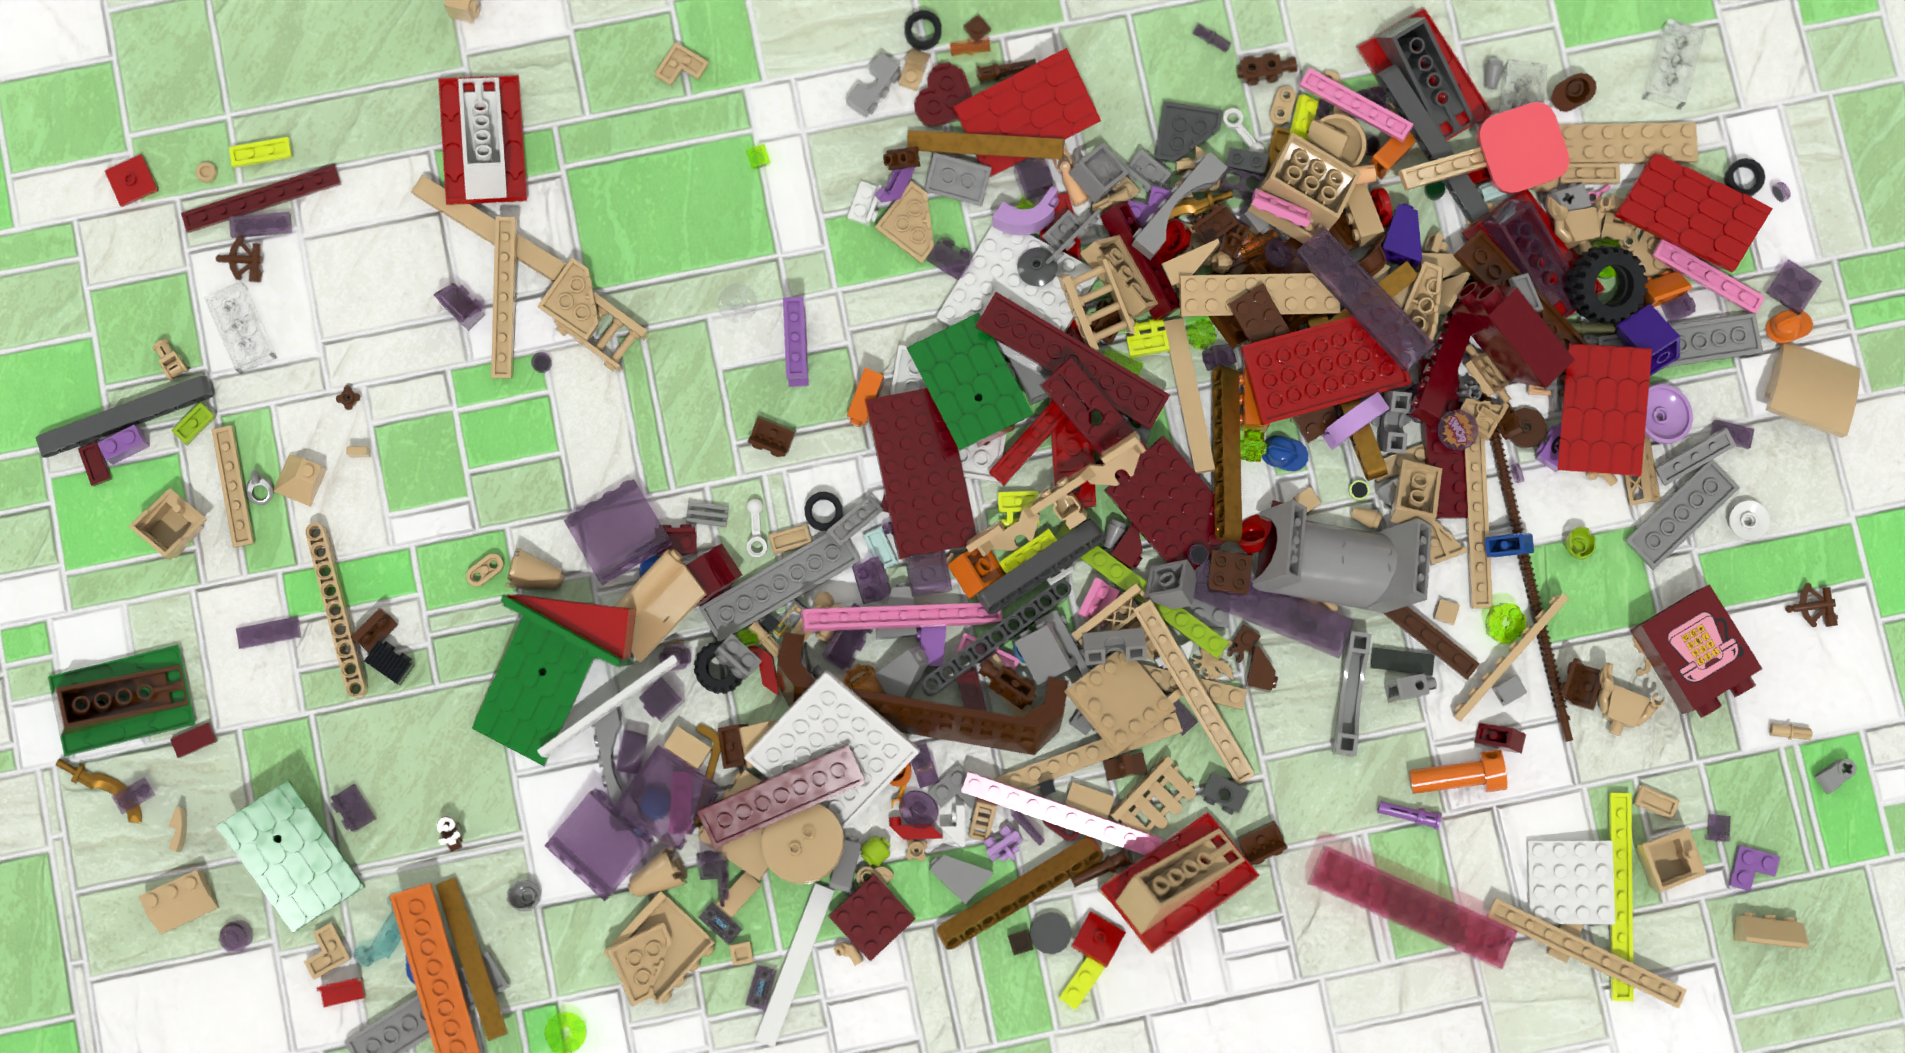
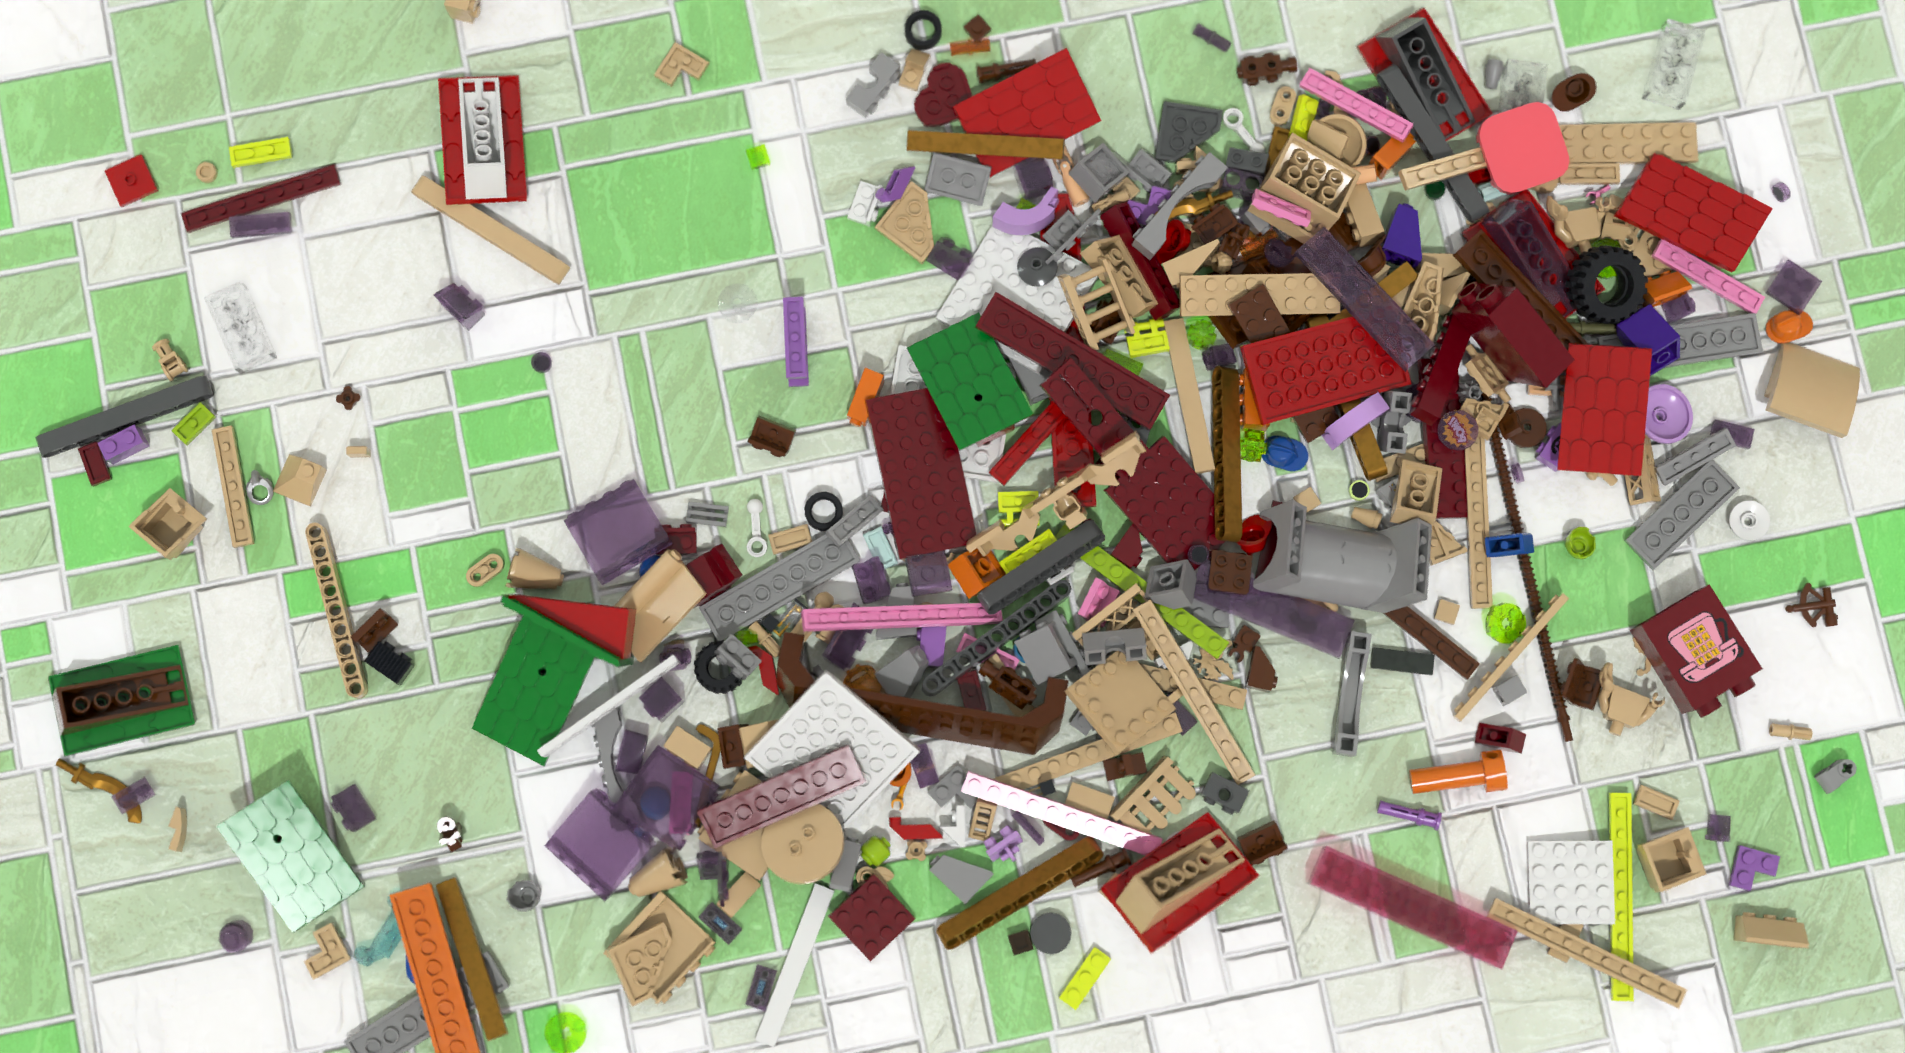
(179, 901): tan slope -> none
(193, 740): dark red tile -> none
(253, 260): reddish brown piece -> none
(268, 632): clear purple plate -> none
(342, 992): red panel -> none
(504, 297): tan plate -> none
(573, 300): tan plate -> none
(619, 320): tan fence -> none
(741, 953): tan plate -> none
(848, 950): tan arm -> none
(902, 158): reddish brown hips -> none
(923, 804): clear purple dish -> none
(1098, 939): red plate -> none
(1113, 533): light grey cone -> none
(1383, 205): red tile -> none
(1409, 687): light grey torso -> none
(1434, 243): tan tile -> none
(1526, 287): light grey tile -> none
(1576, 195): light grey brick -> none
(1748, 163): black tyre -> none

